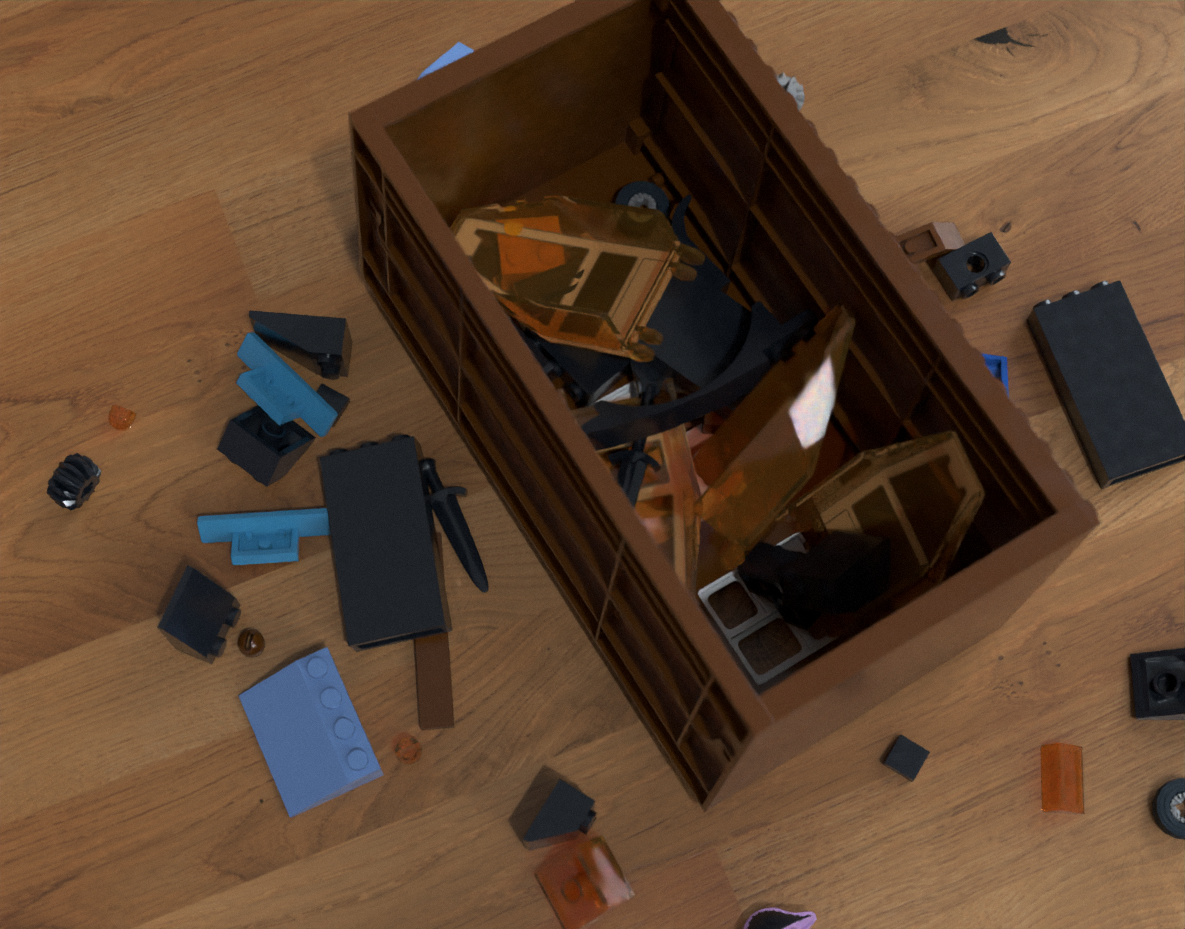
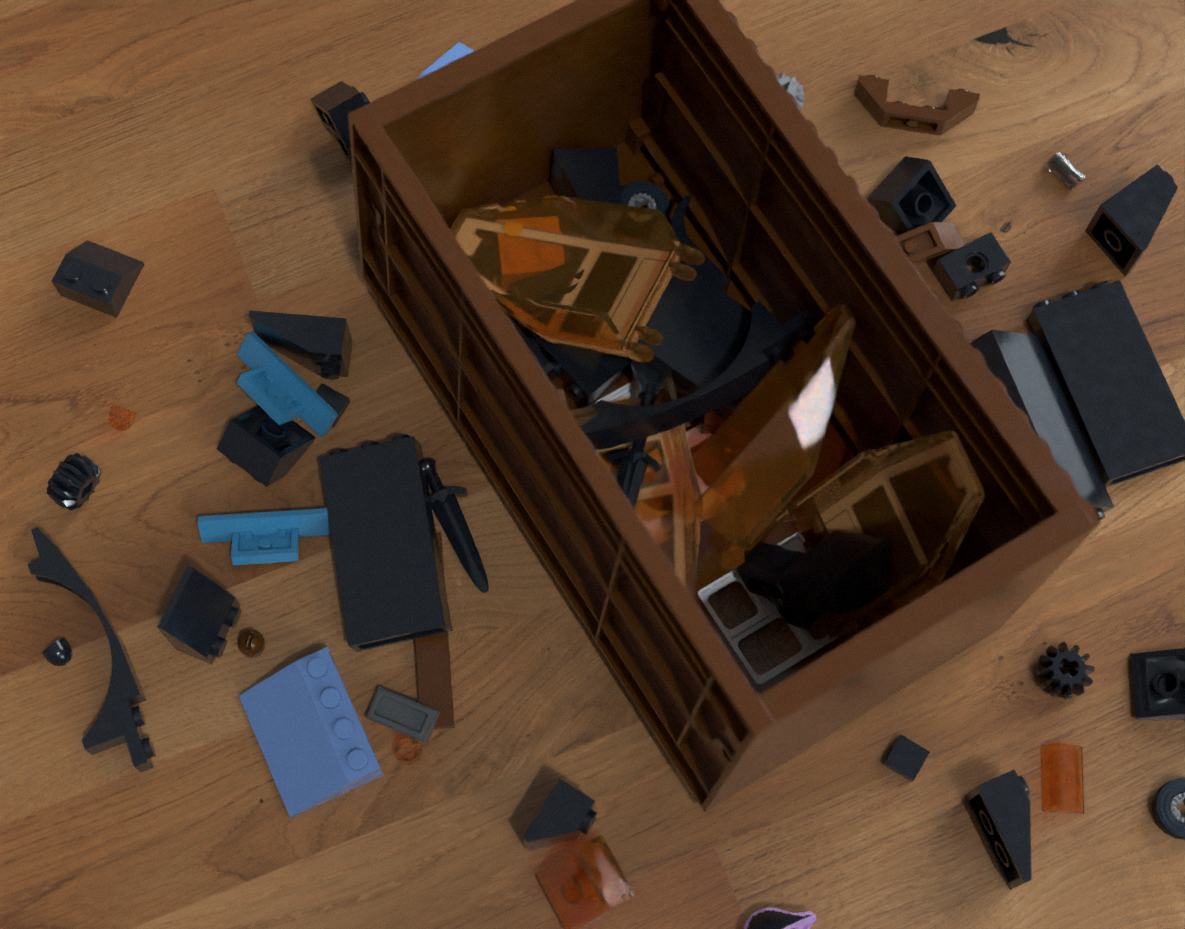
(58, 653): none -> black hinge
(97, 277): none -> black slope
(119, 719): none -> black slope
(333, 109): none -> black brick
(403, 715): none -> dark grey tile
(586, 174): none -> black slope
(872, 94): none -> reddish brown slope
(912, 196): none -> black slope
(1004, 819): none -> black slope
(1033, 387): none -> black brick
(1063, 168): none -> clear smoke pin
(1069, 682): none -> black gear
(1131, 216): none -> black slope

